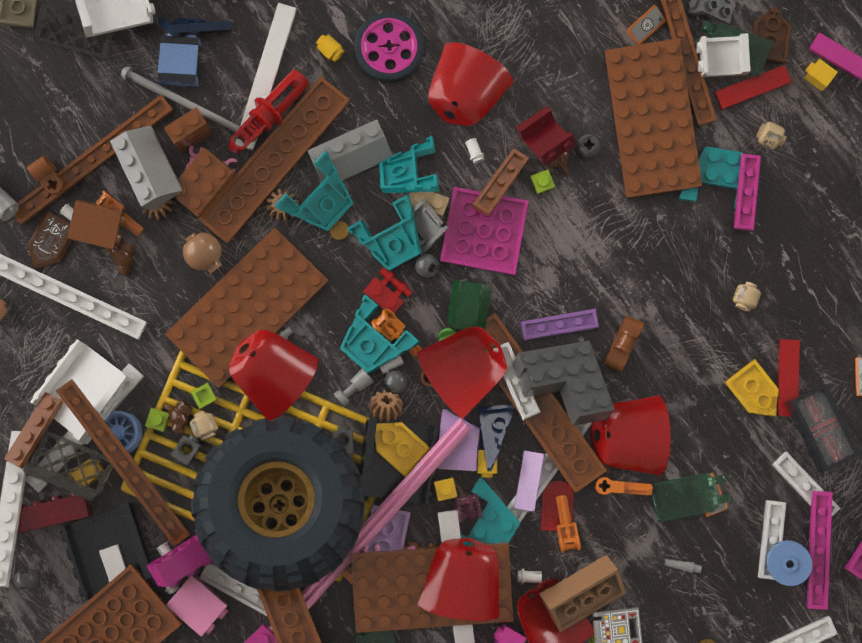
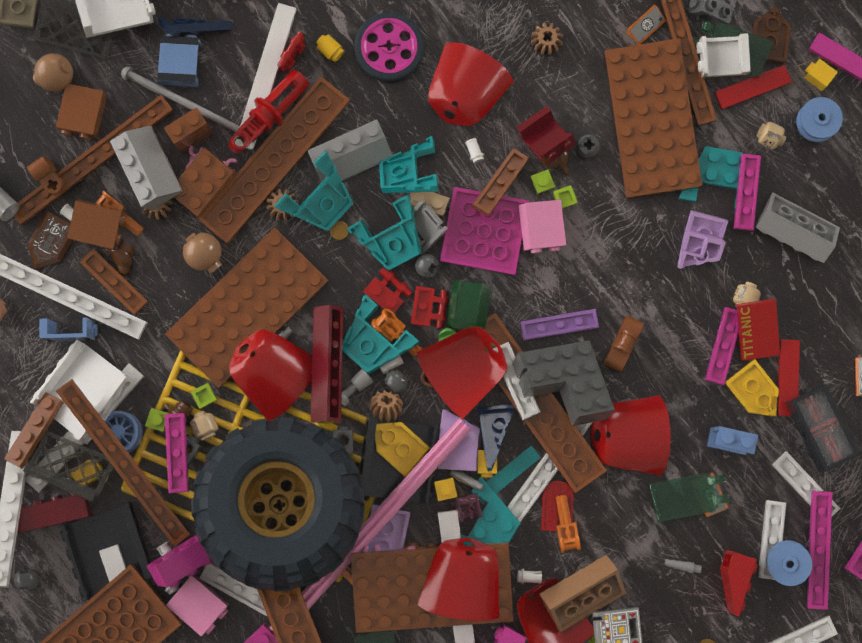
(48, 331): none -> medium blue panel
(53, 72): none -> medium nougat brick
(81, 111): none -> dark orange brick
(114, 281): none -> dark orange plate
(176, 453): none -> dark pink tile
(287, 57): none -> red plate
(327, 364): none -> dark red brick
(423, 305): none -> red plate
(466, 479): none -> light grey animal
(512, 470): none -> teal sticker
(529, 481): lavender slope -> none
(542, 226): none -> bright pink brick
(545, 45): none -> medium nougat gear
(566, 196): none -> lime plate
(624, 487): orange connector -> none
(702, 239): none -> lavender slope
(723, 347): none -> dark pink tile
(732, 440): none -> medium blue panel
(736, 576): none -> red slope
(758, 329): none -> red tile
(798, 228): none -> light grey slope
(819, 119): none -> medium blue wheel

